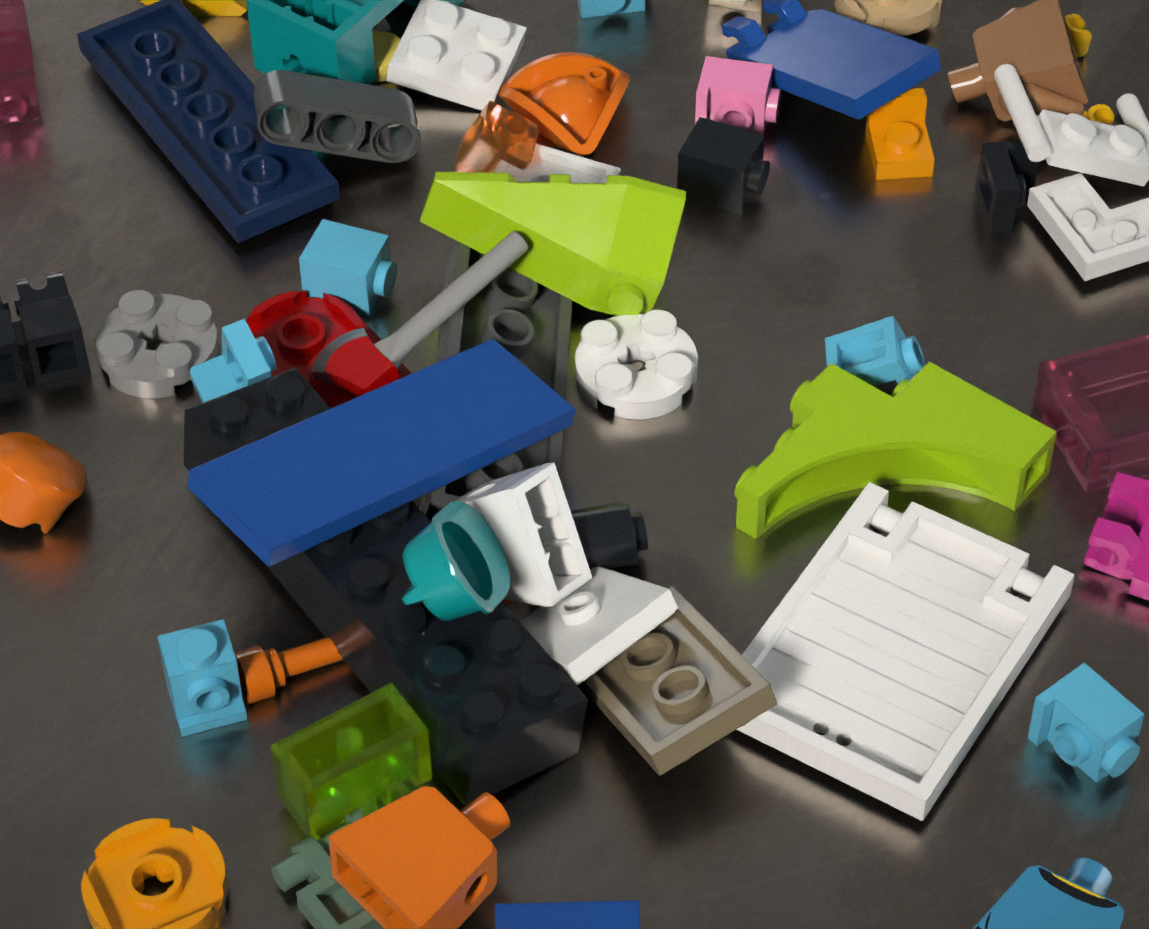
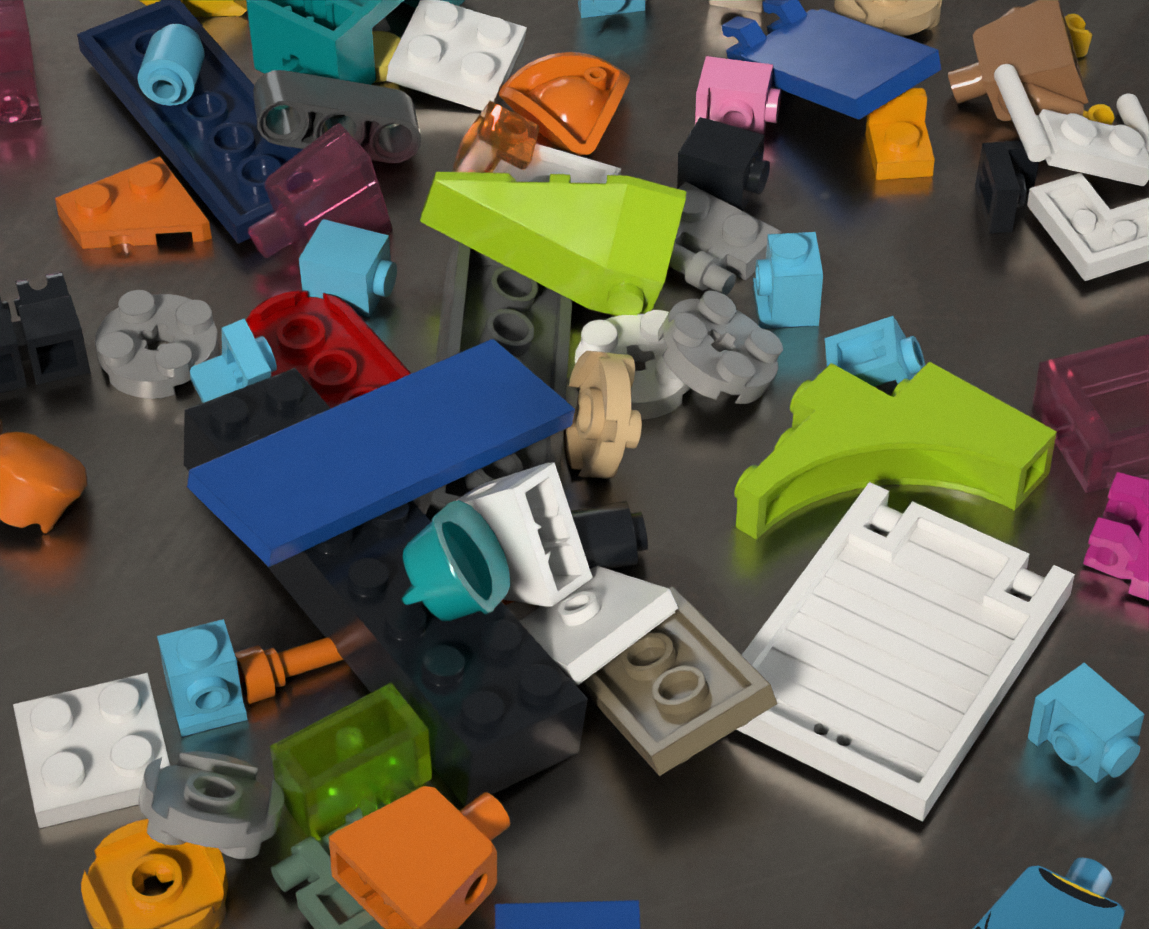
(89, 748): none -> white plate
(132, 208): none -> orange wing
(171, 65): none -> medium azure brick
(210, 804): none -> light grey plate
(323, 181): none -> clear pink torso
(361, 366): piece -> none
(603, 414): none -> tan plate
(717, 242): none -> light grey plate
(746, 352): none -> light grey plate
(789, 281): none -> medium azure brick

